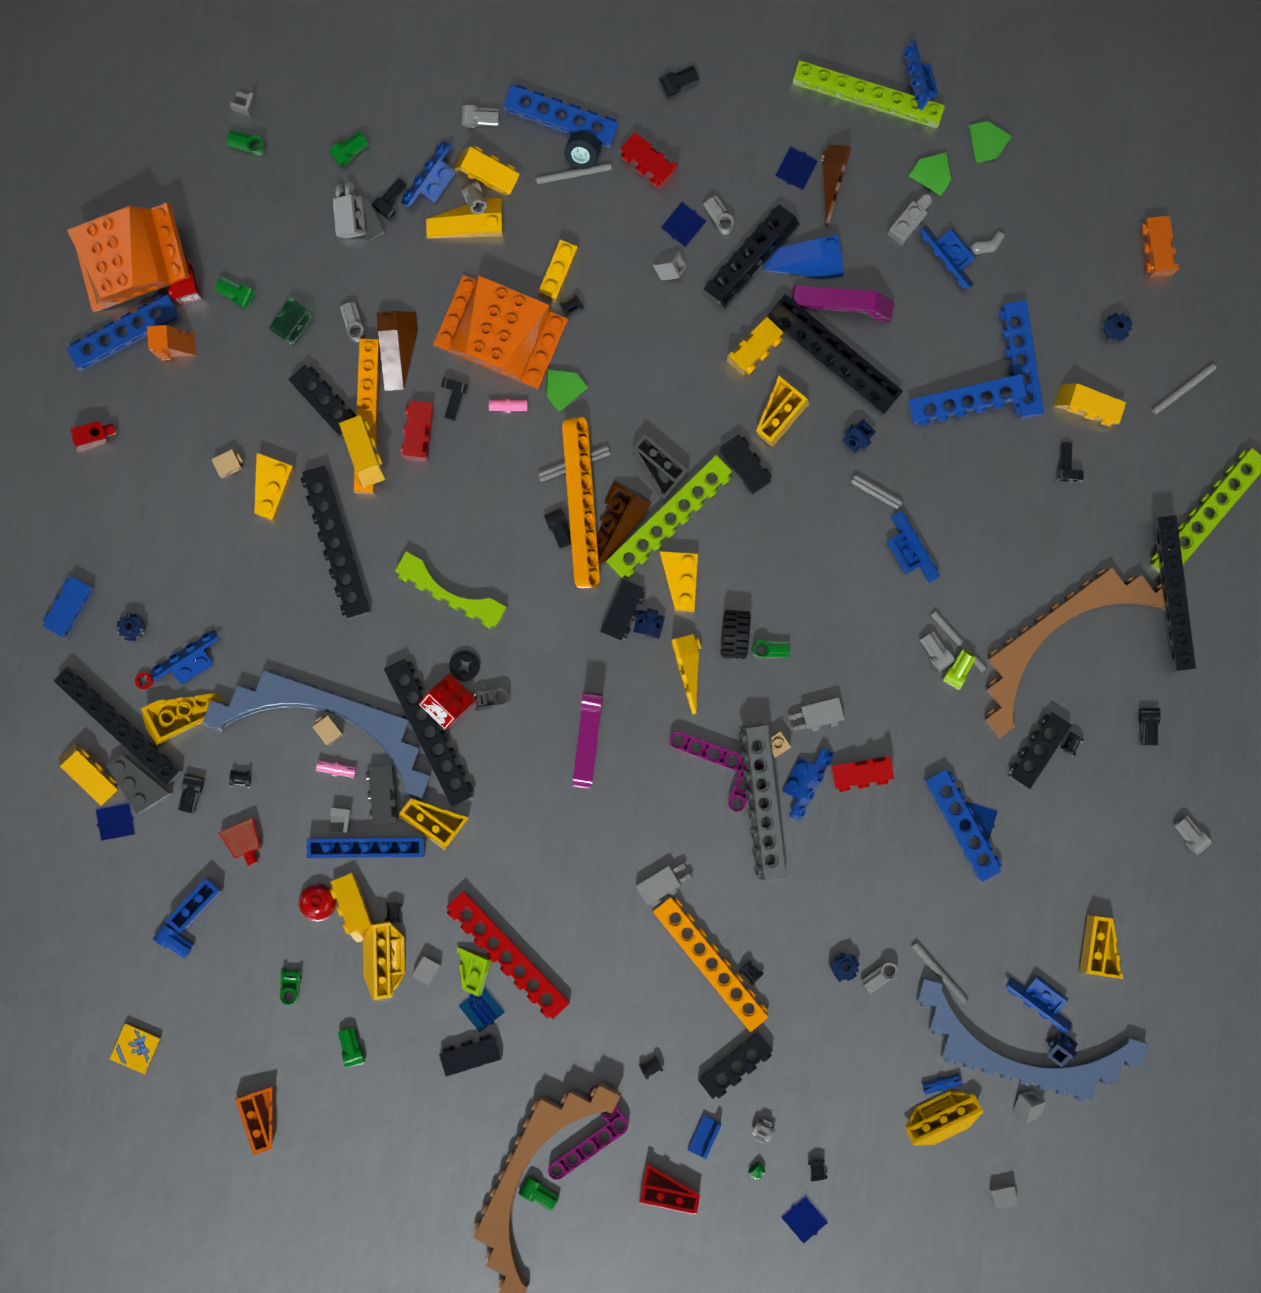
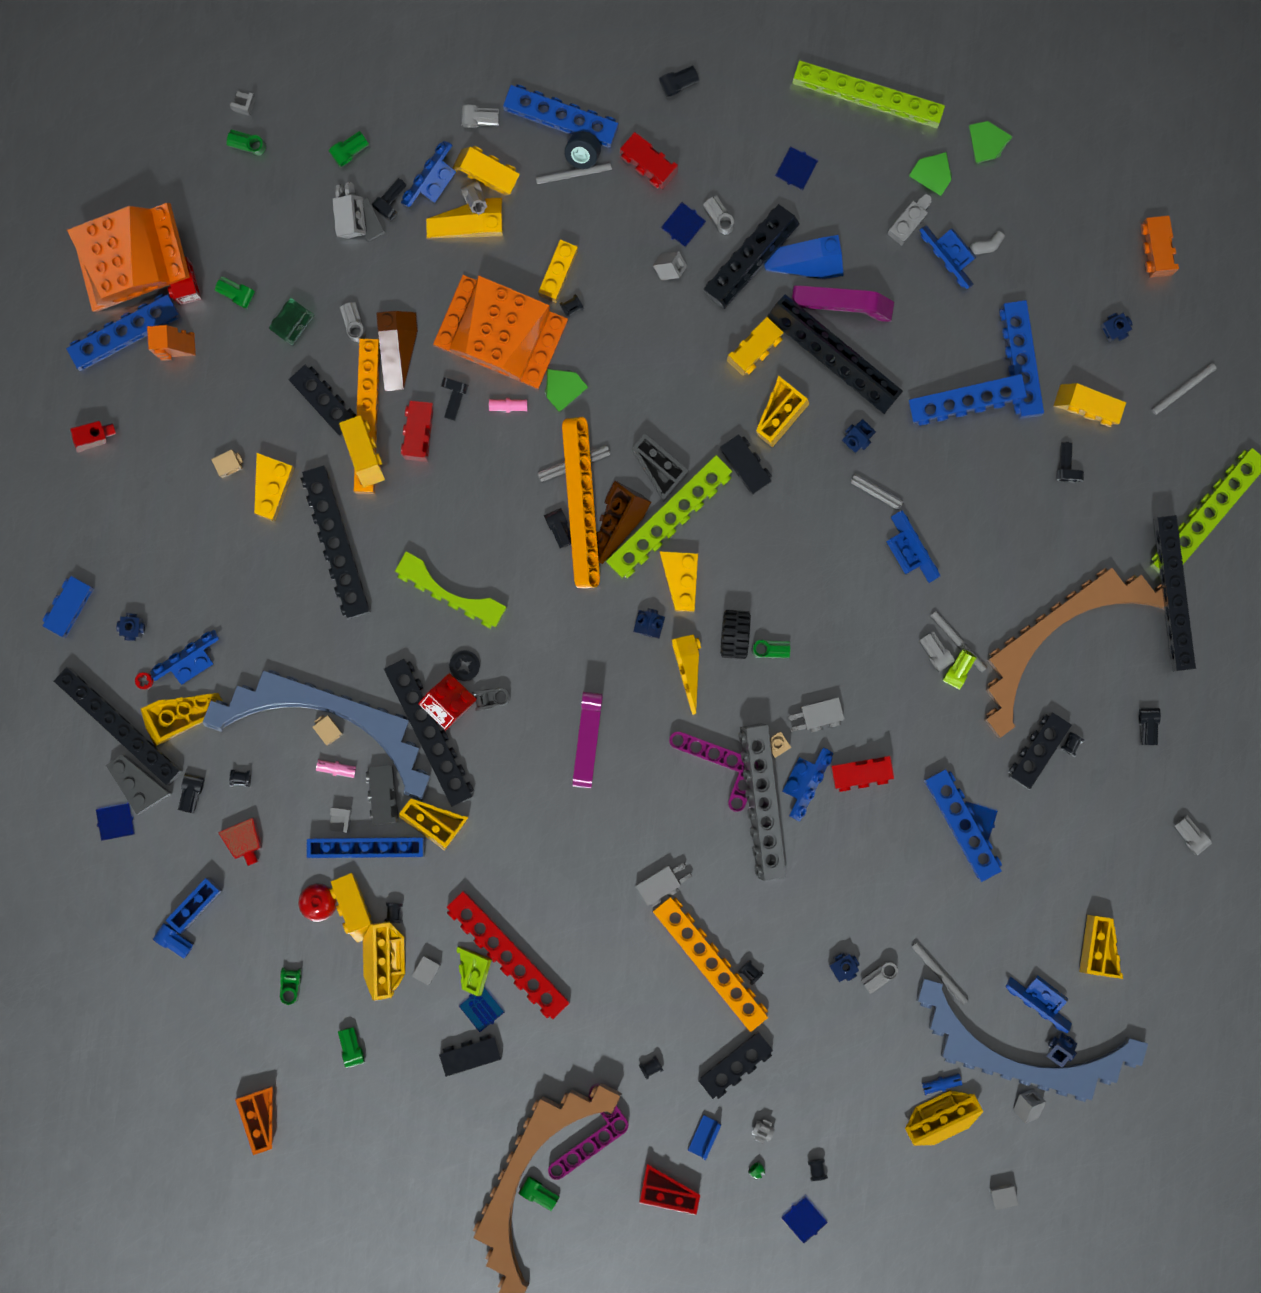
(88, 774): yellow wedge -> none
(135, 1048): yellow tile -> none
(623, 610): black brick -> none
(833, 169): reddish brown wedge -> none
(920, 75): blue bracket -> none

